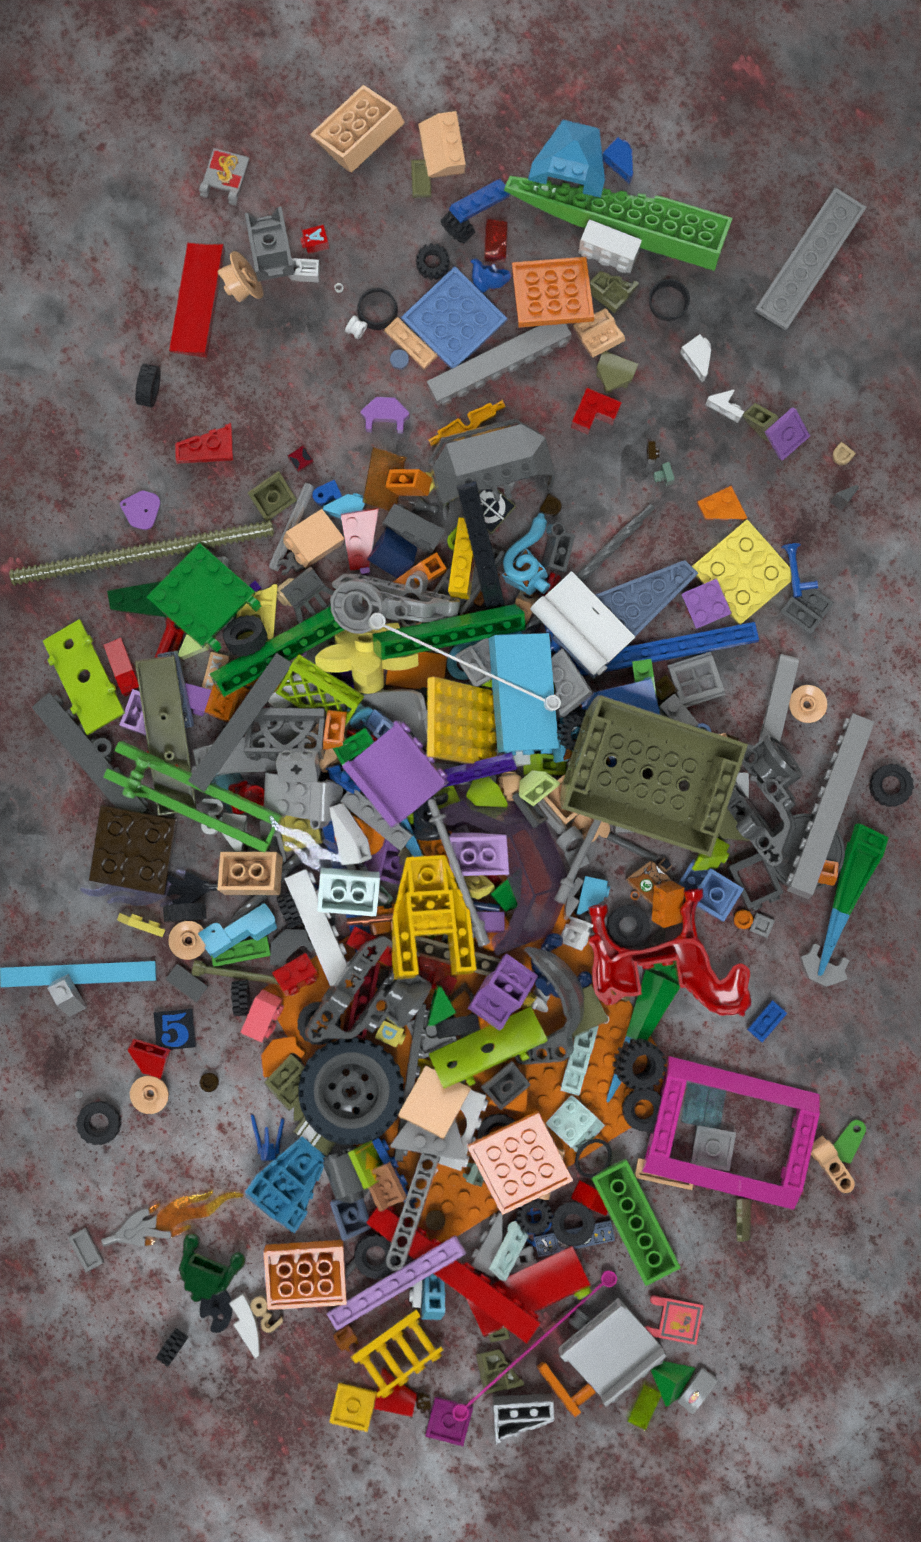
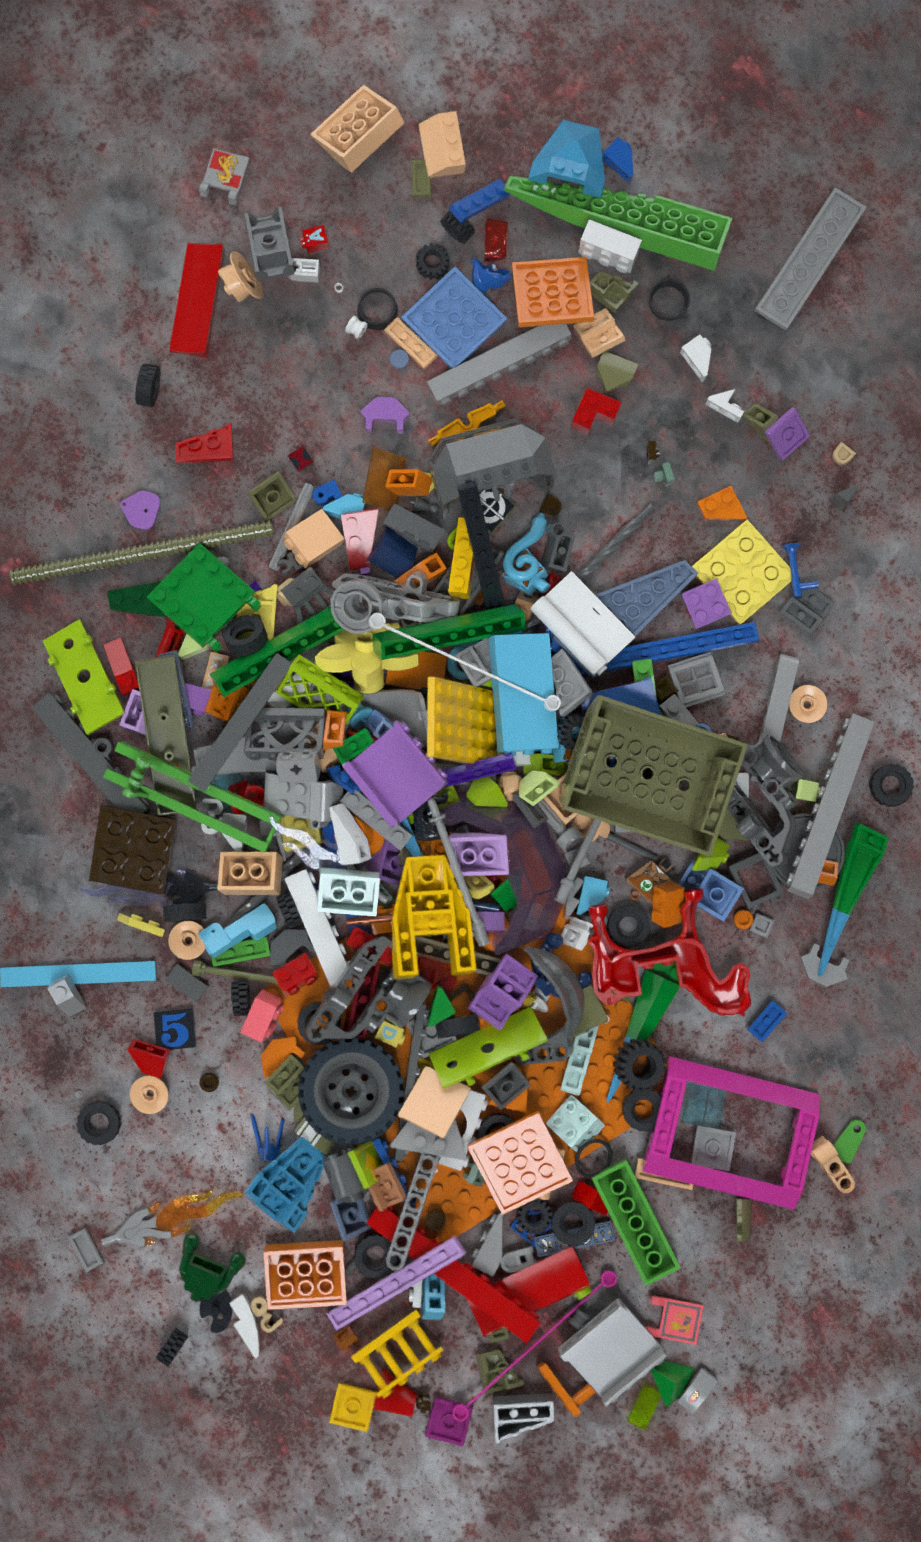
(509, 1251): light aqua plate -> none
(805, 790): none -> yellowish green slope

